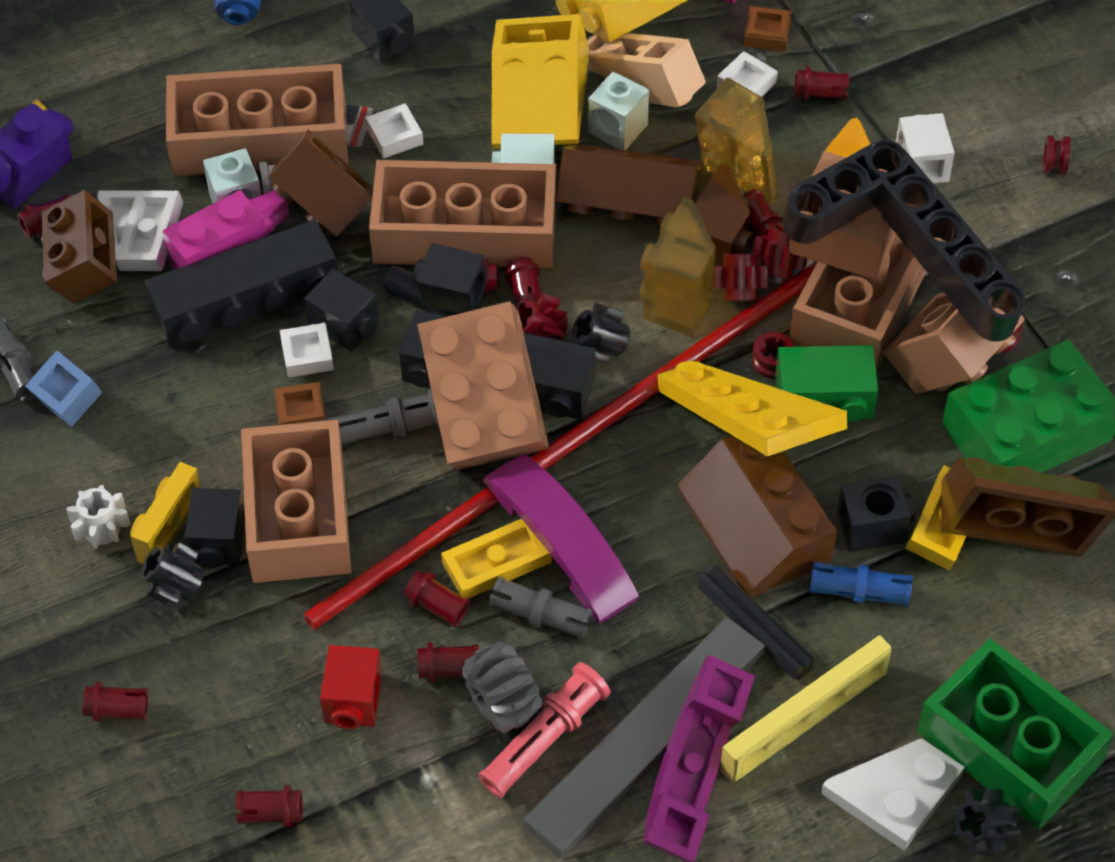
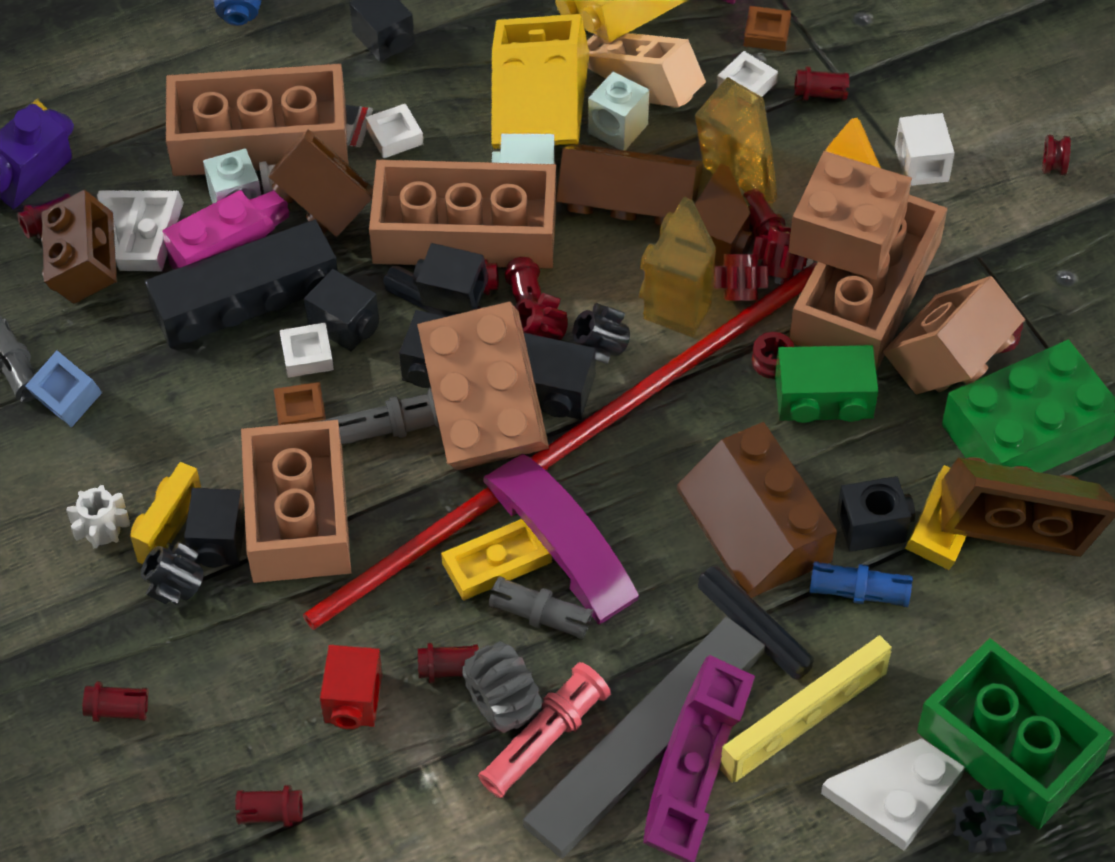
(436, 598): dark red pin -> none
(750, 410): yellow wing -> none
(914, 226): black beam -> none

